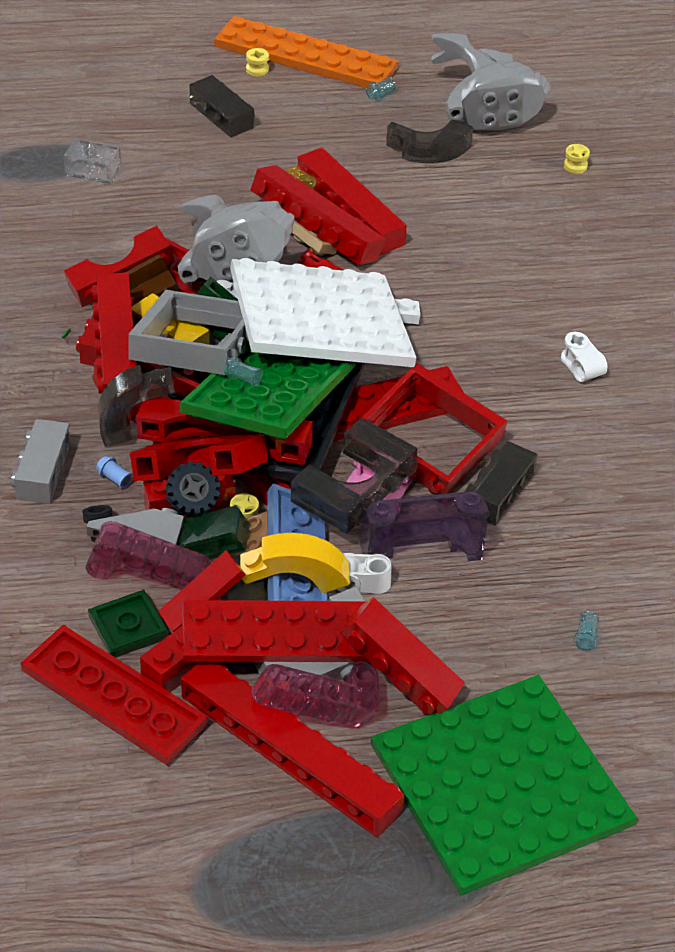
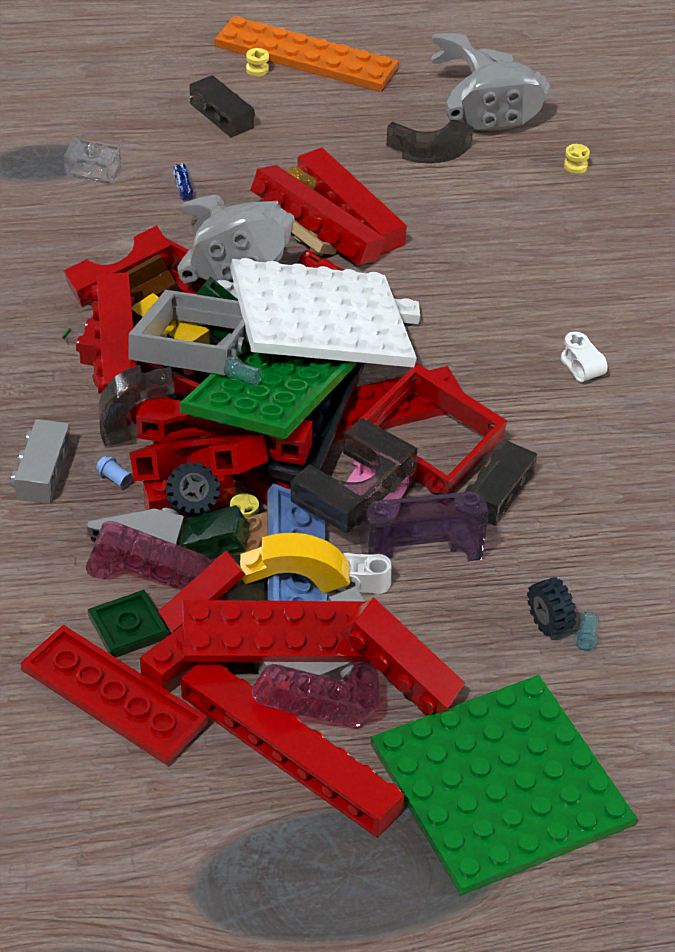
(96, 512): black piece -> none
(183, 181): none -> clear blue axle
(377, 89): clear light blue pin -> none
(551, 606): none -> black wheel

